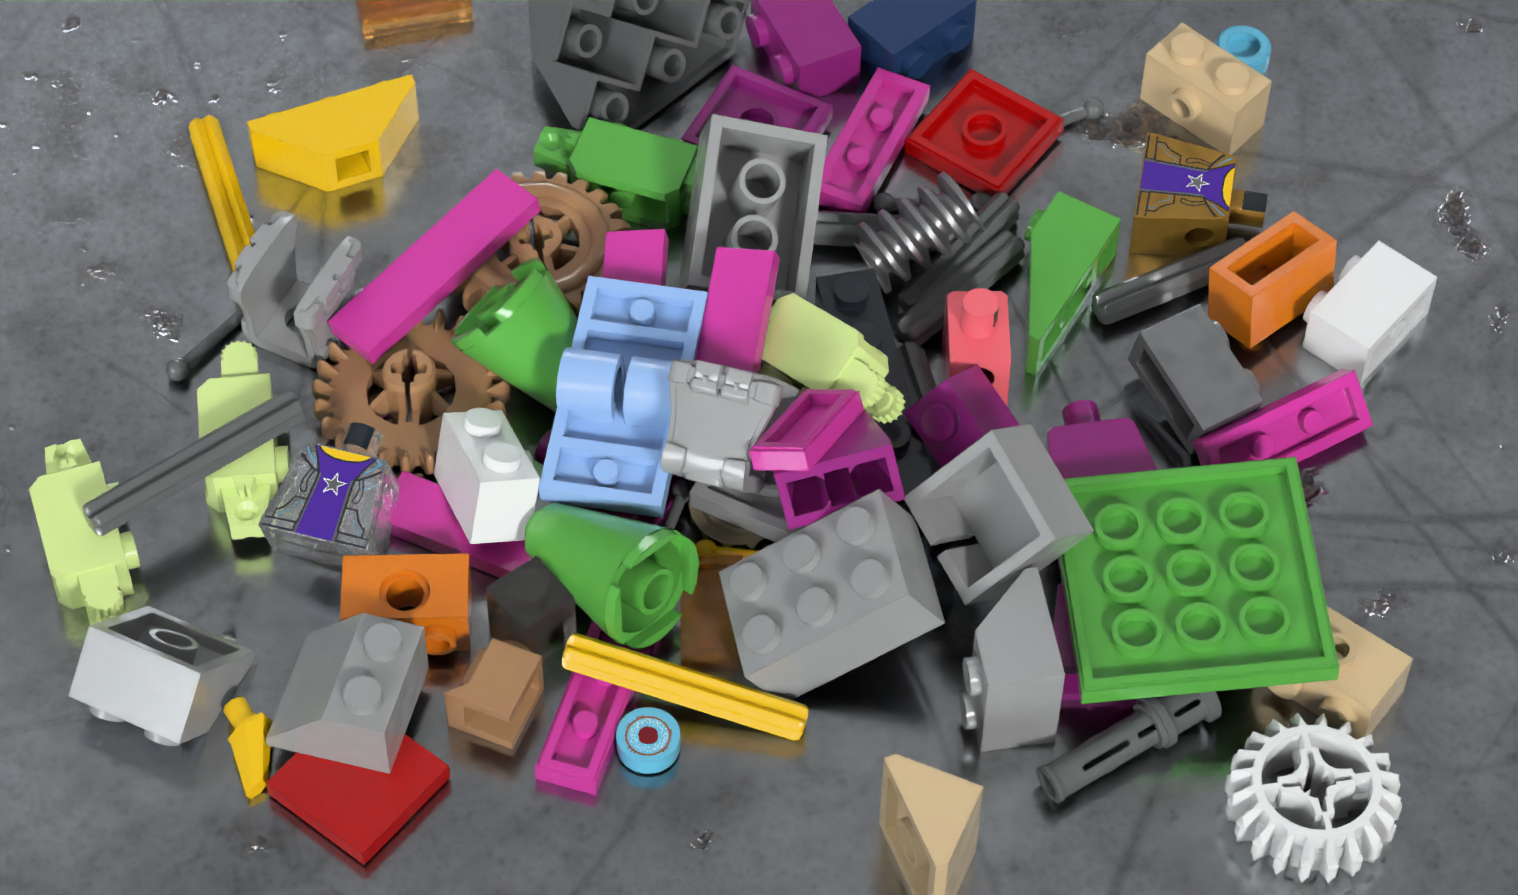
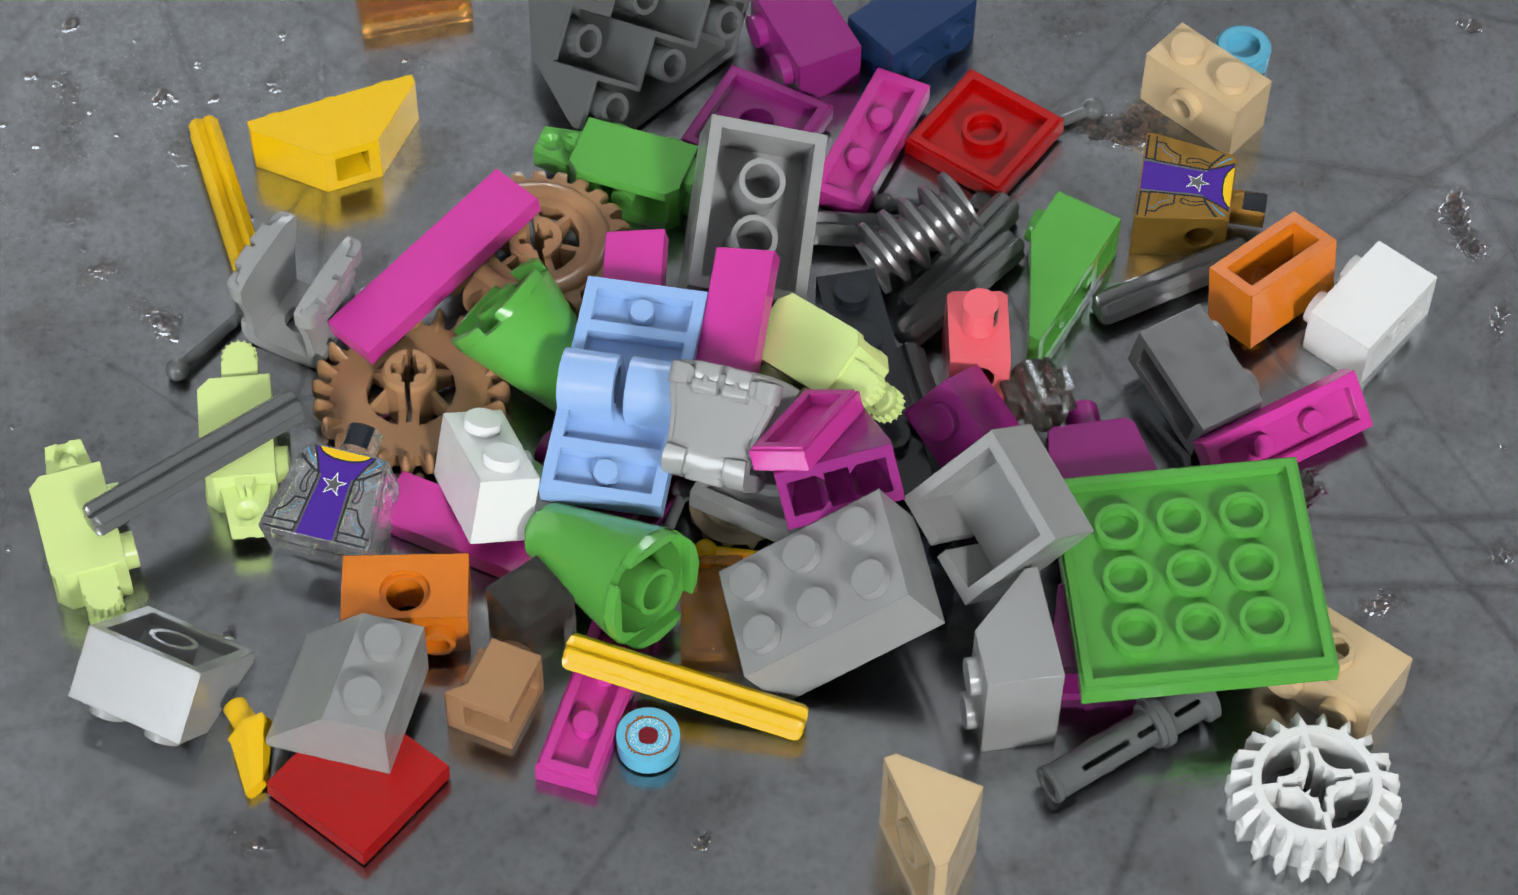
(1039, 393): none -> clear smoke gear

